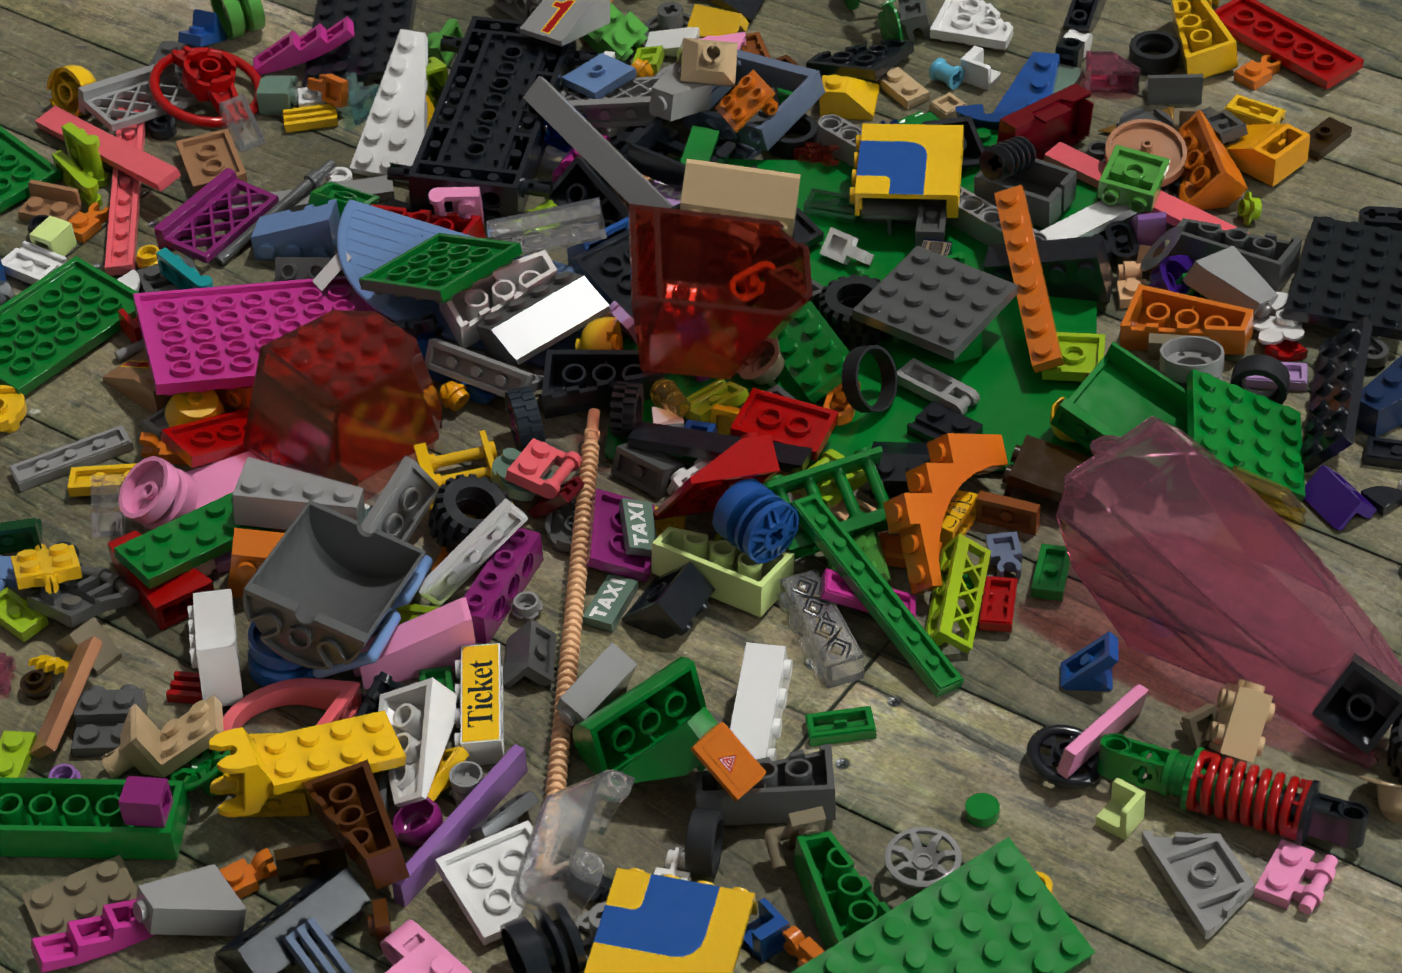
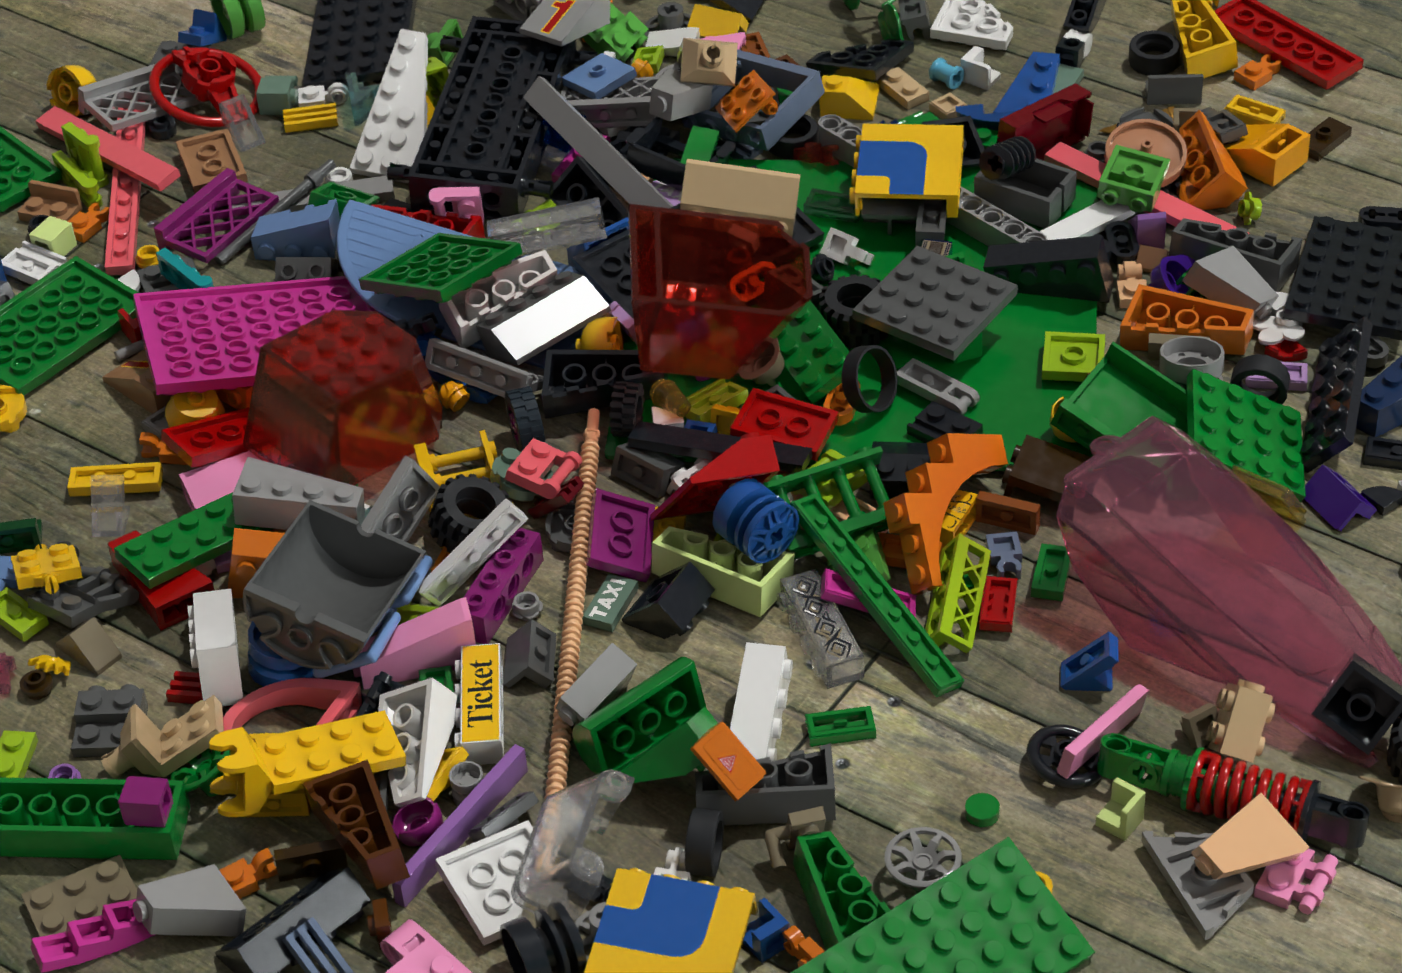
(66, 697): nougat tile -> none
(76, 454): light grey tile -> none
(157, 493): bright pink wheel -> none
(295, 50): dark pink slope -> none
(329, 272): white sticker -> none
(333, 89): orange plate -> none
(637, 526): sand green tile -> none
(822, 268): none -> black plate
(1029, 276): orange plate -> none
(1110, 73): clear pink slope -> none
(1150, 261): dark grey piece -> none
(1249, 841): none -> light nougat slope

